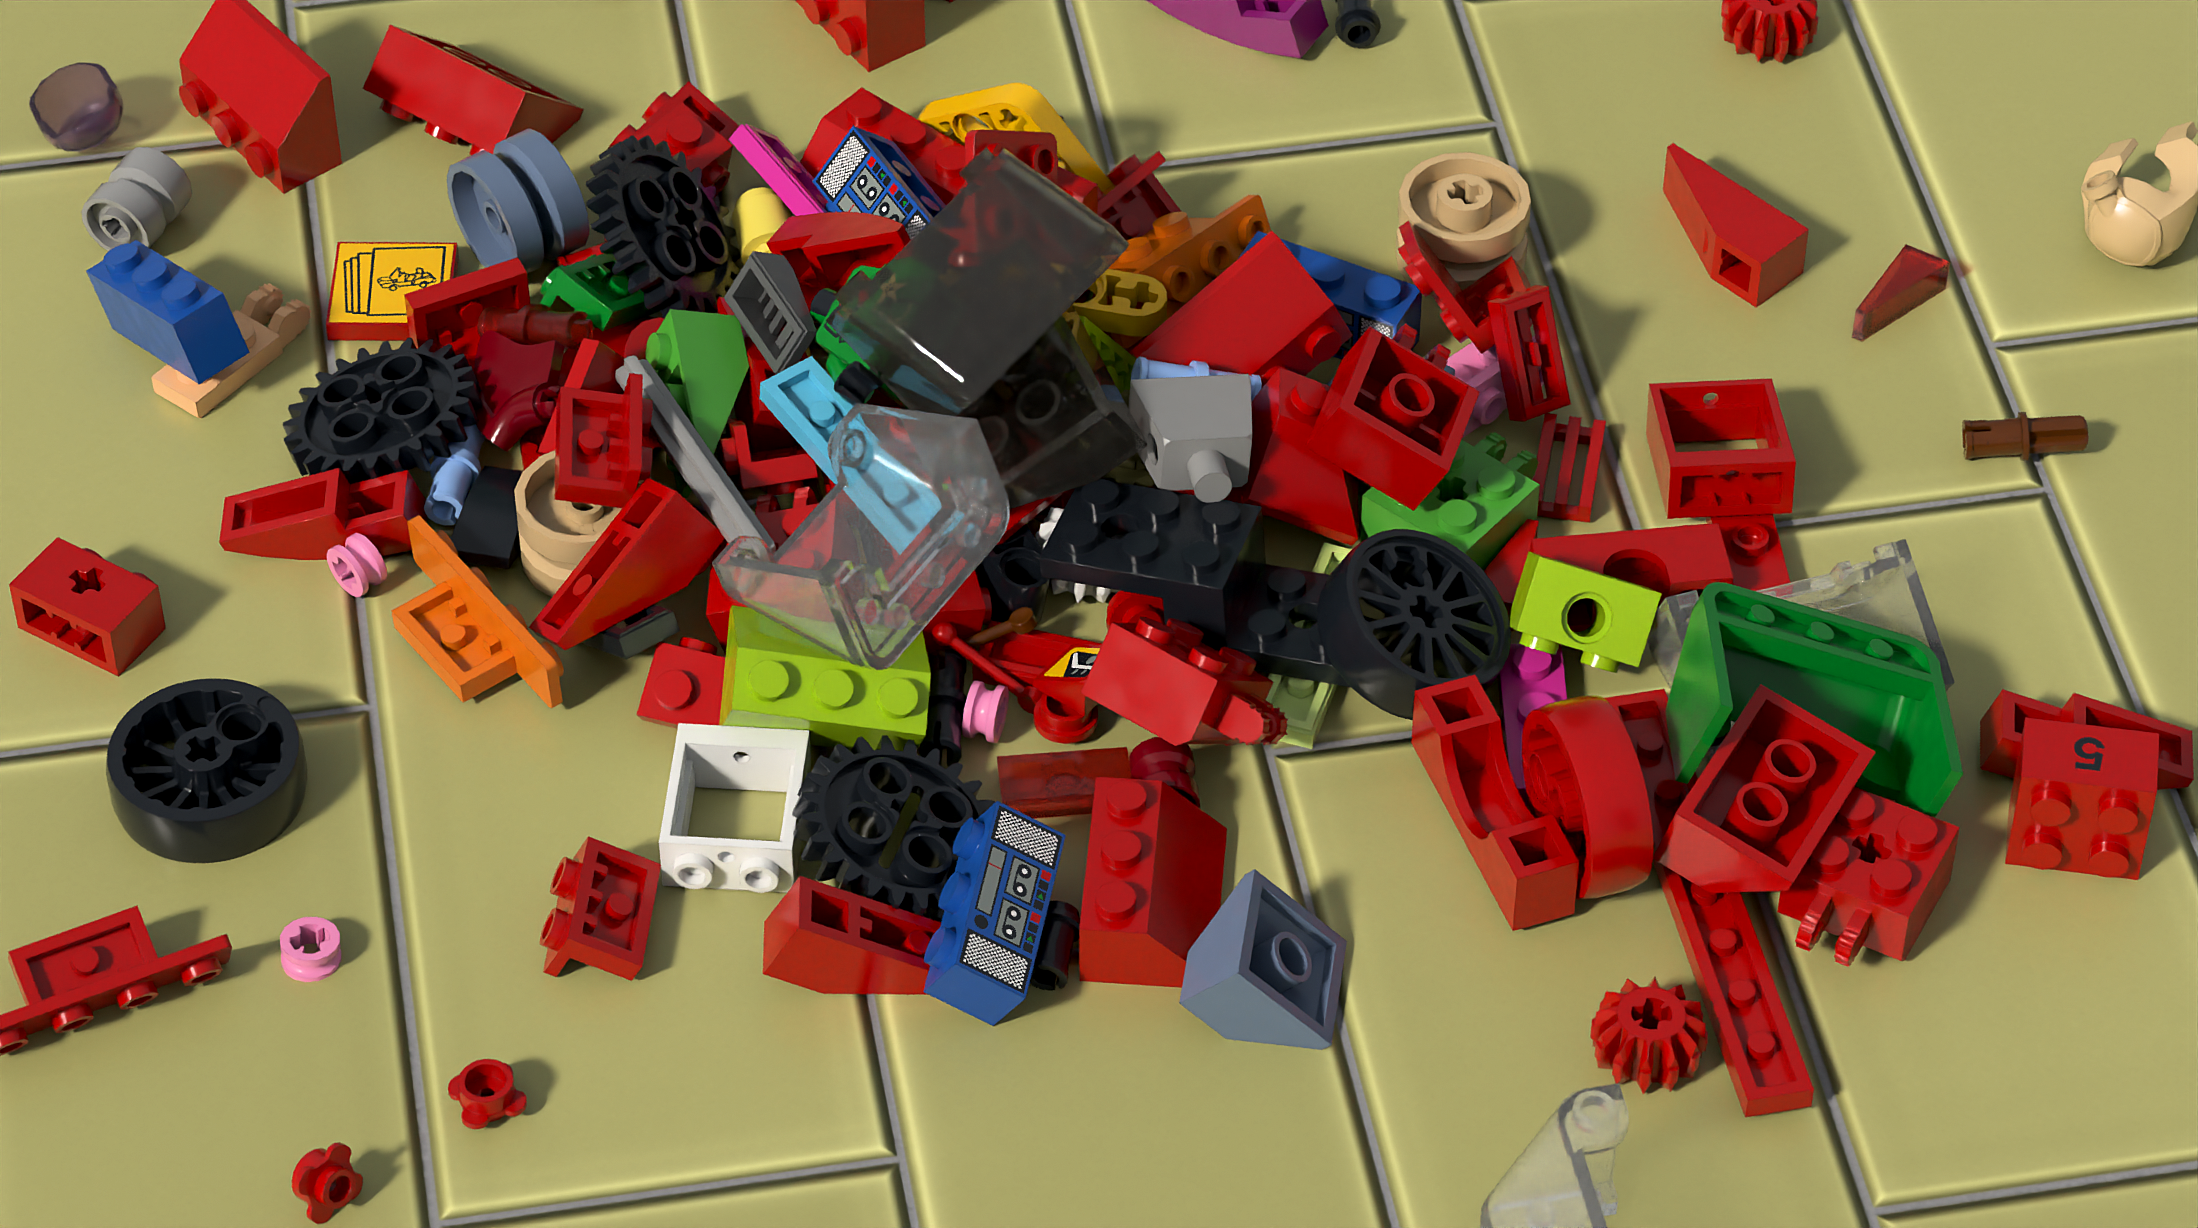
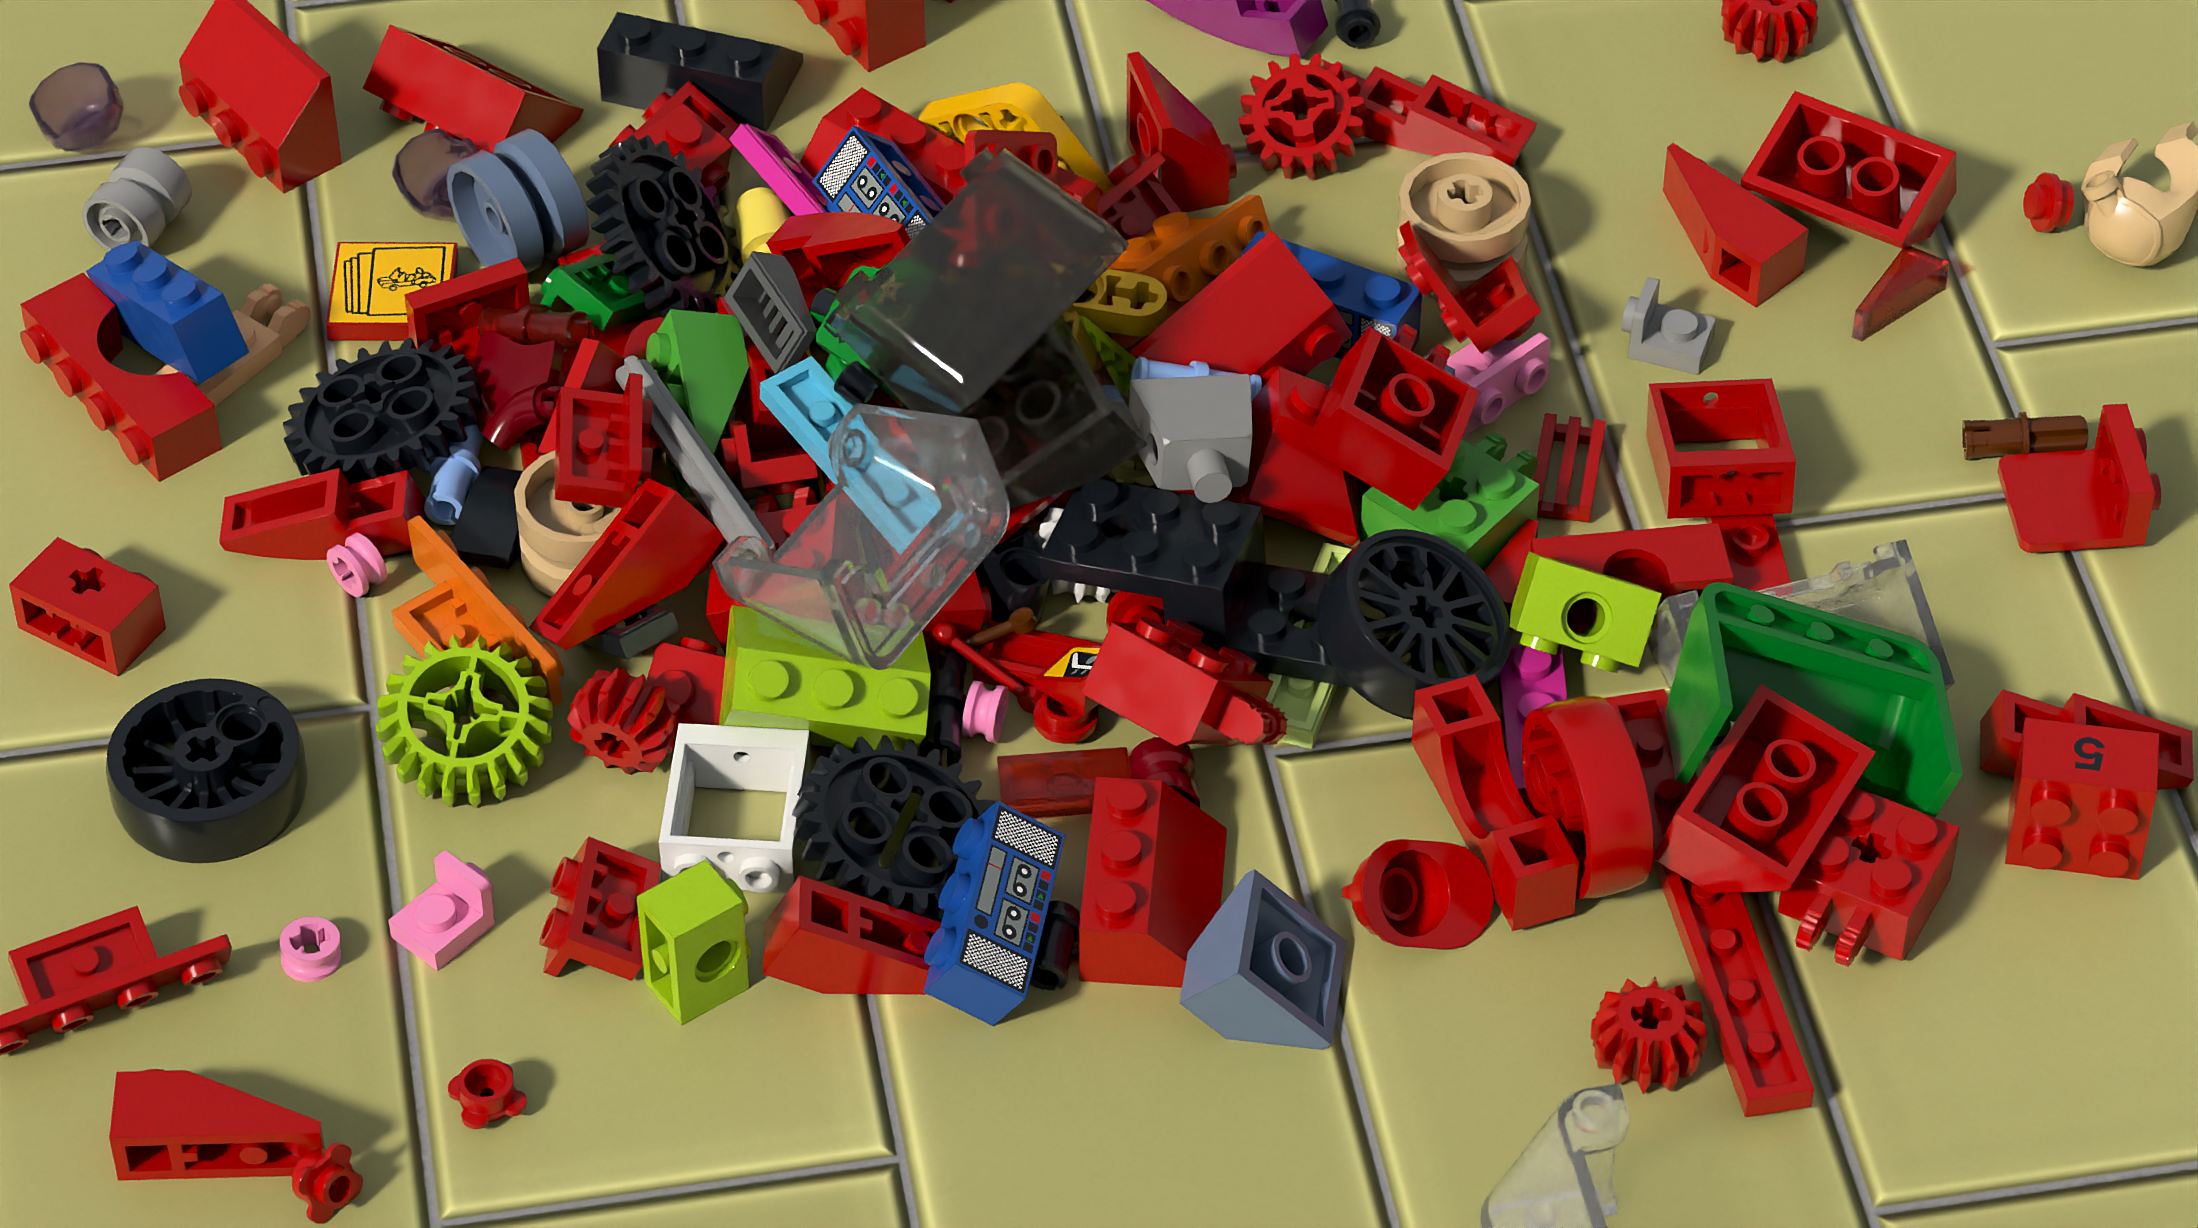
(155, 418): none -> red arch
(198, 1128): none -> red slope
(416, 705): none -> lime gear
(422, 171): none -> hair
(446, 914): none -> bright pink bracket
(624, 720): none -> red gear
(653, 56): none -> black slope
(694, 941): none -> lime brick
(1167, 122): none -> red slope
(1277, 120): none -> red gear
(1422, 894): none -> red piece
(1438, 118): none -> red slope
(1521, 356): red tile -> none
(1666, 333): none -> light grey bracket
(1854, 172): none -> red slope
(2048, 202): none -> red plate
(2083, 495): none -> red bracket

